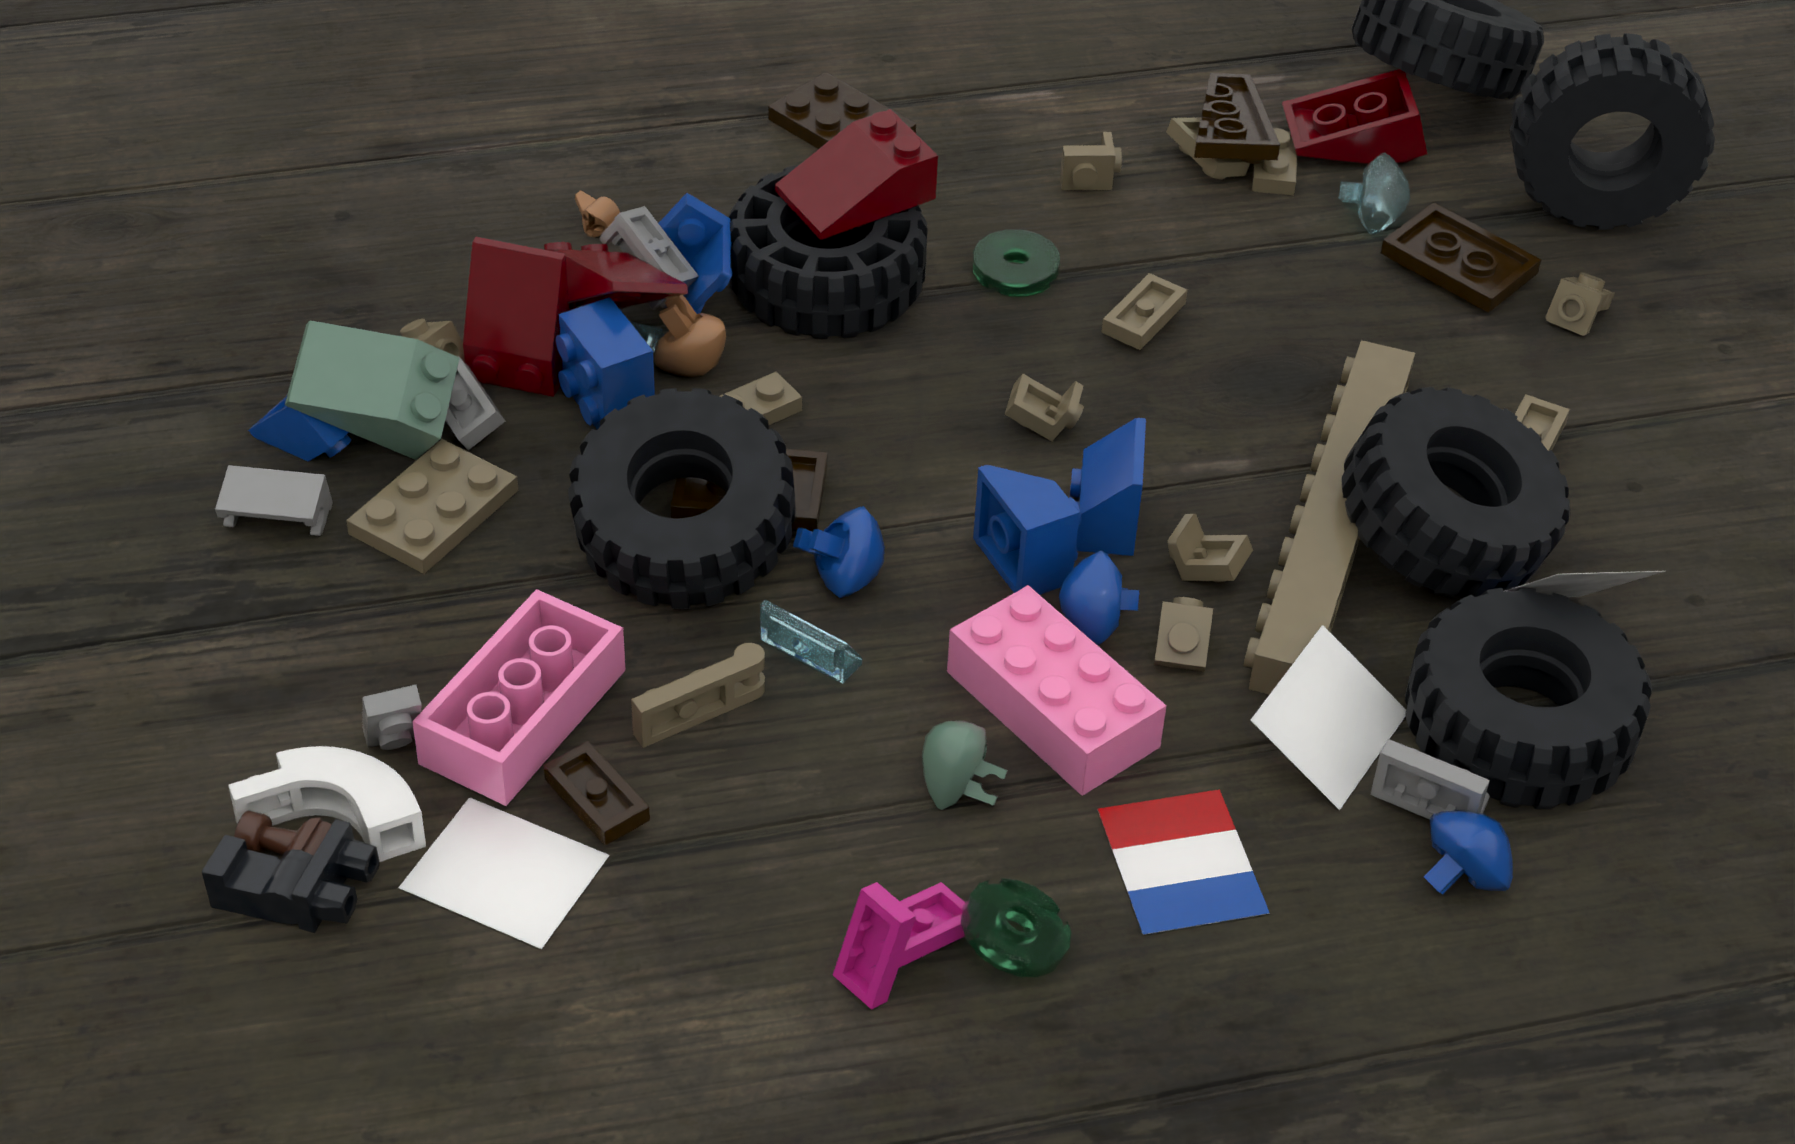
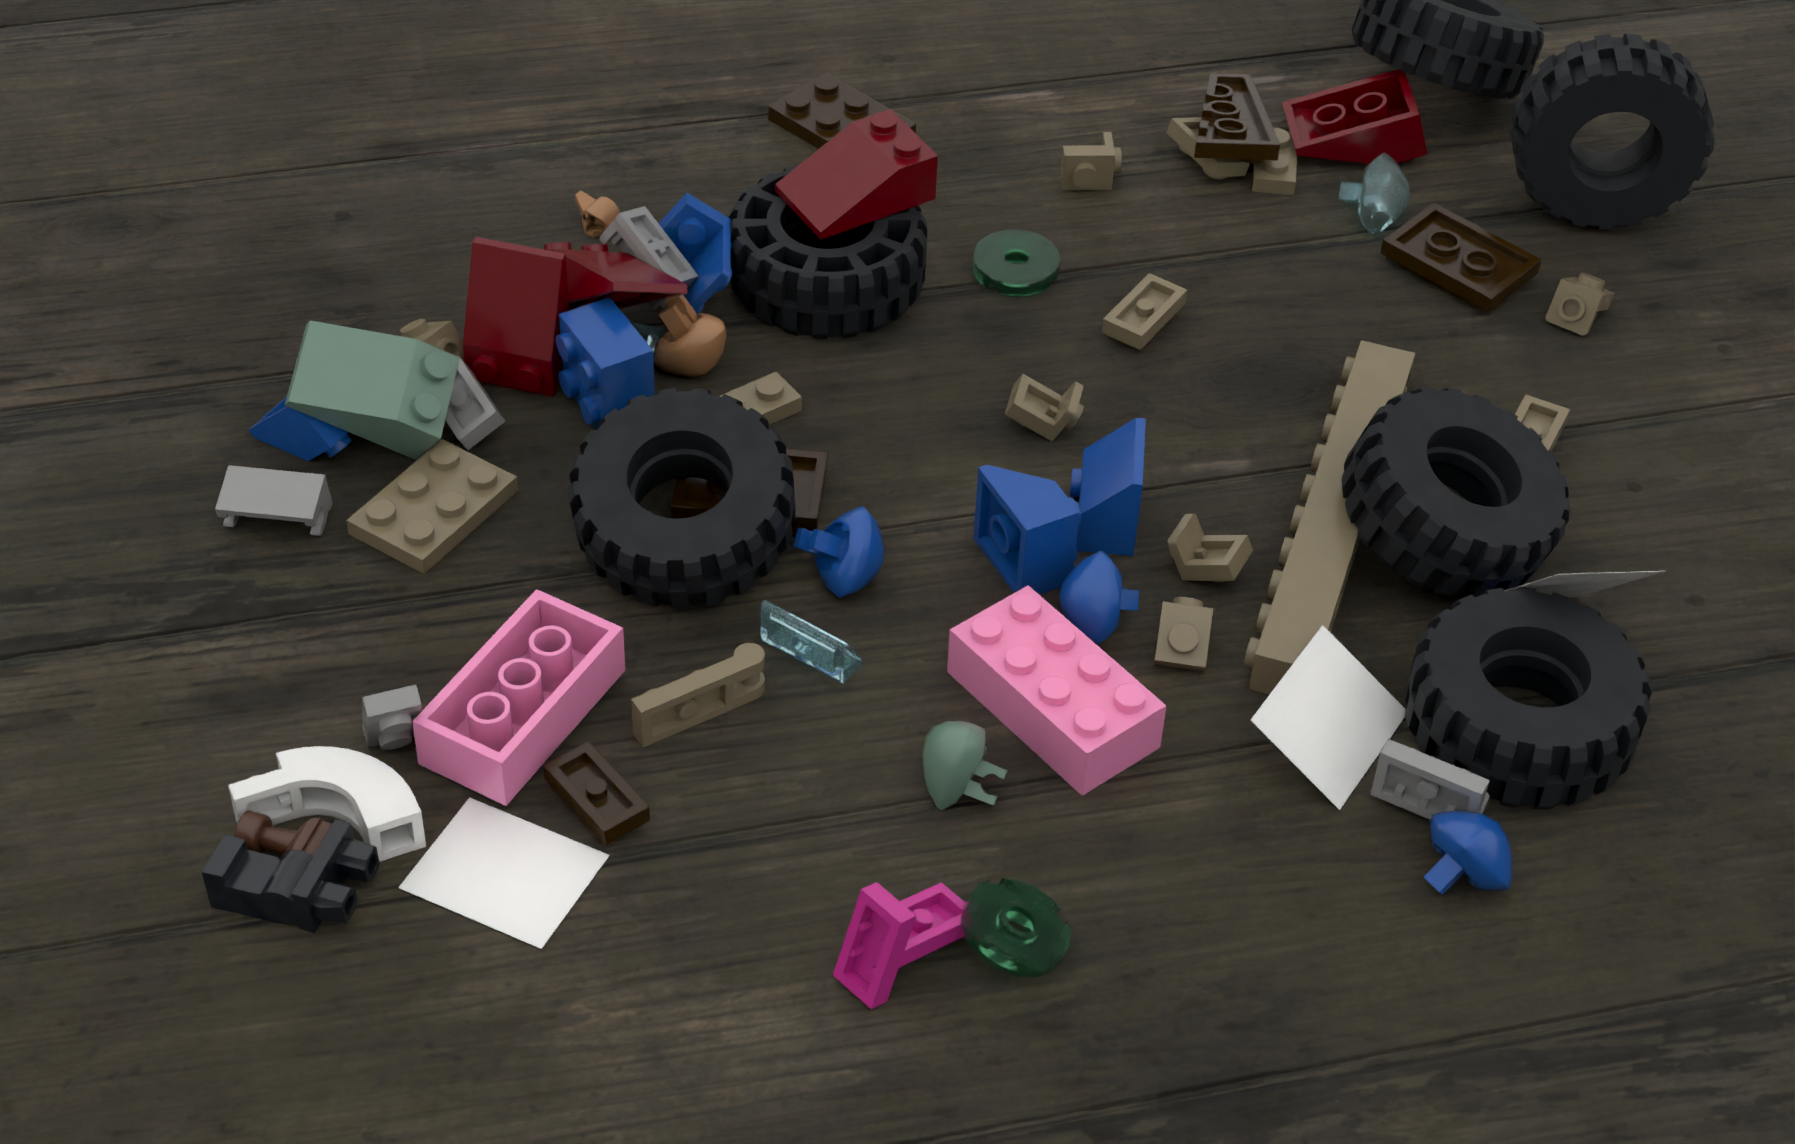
(1182, 862): sticker -> none

